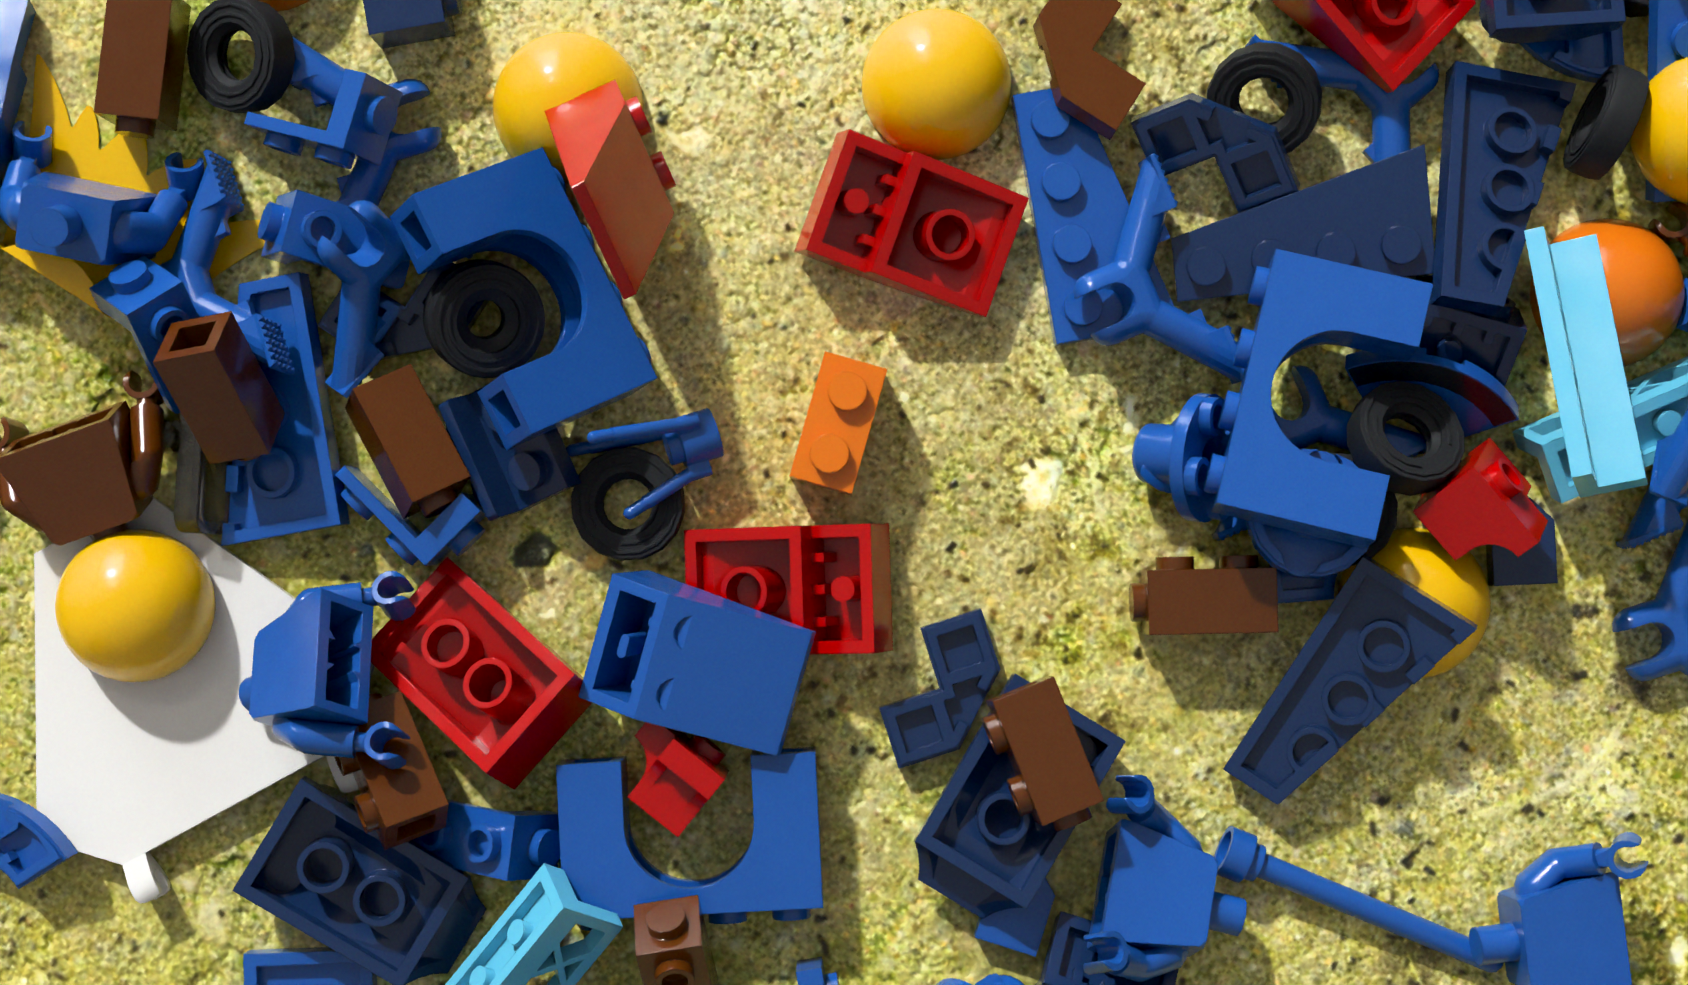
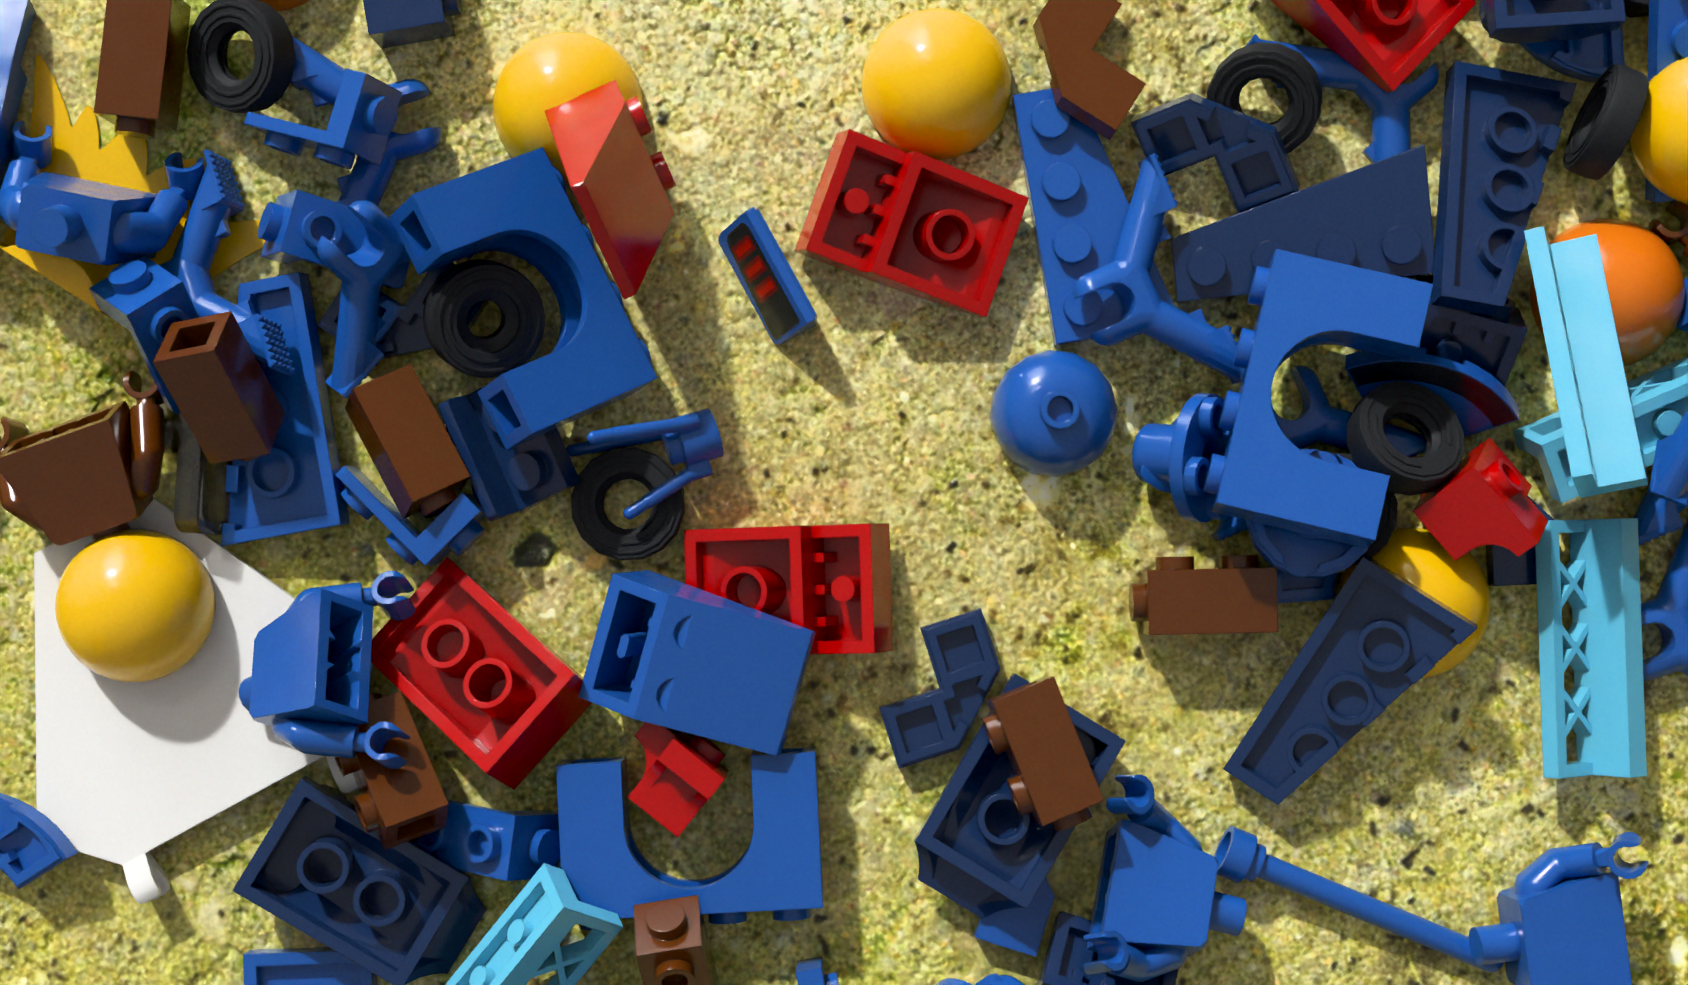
(767, 277): none -> slope
(838, 423): orange brick -> none
(1053, 413): none -> blue cylinder
(1600, 647): none -> medium azure fence

